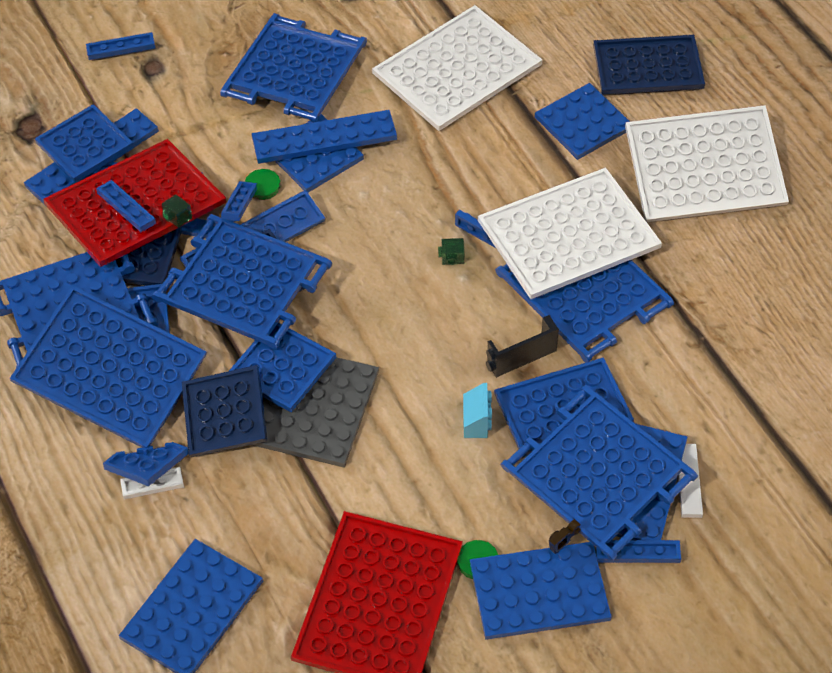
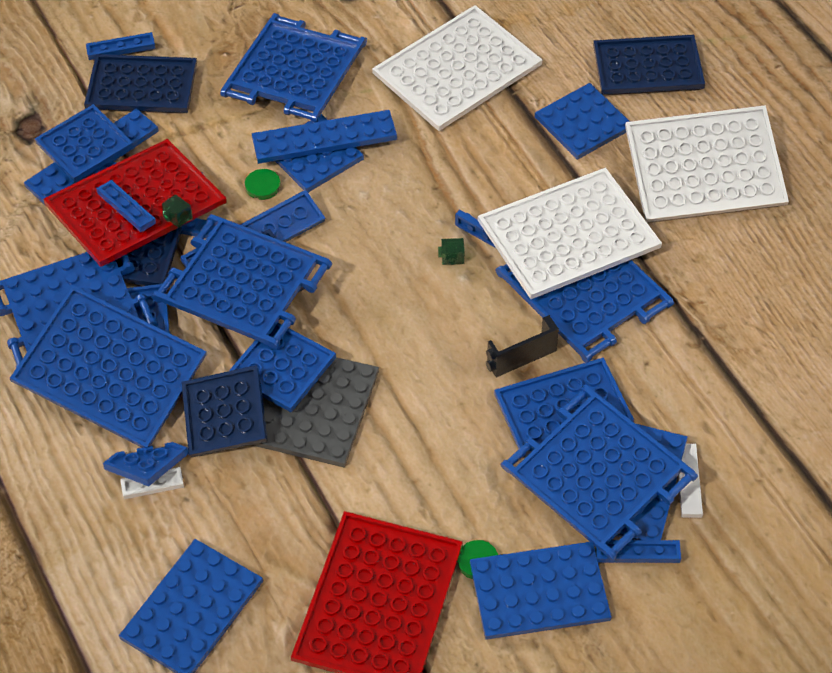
(141, 83): none -> dark blue plate
(239, 201): blue plate -> none
(477, 412): medium azure slope -> none
(562, 538): dark brown plate -> none

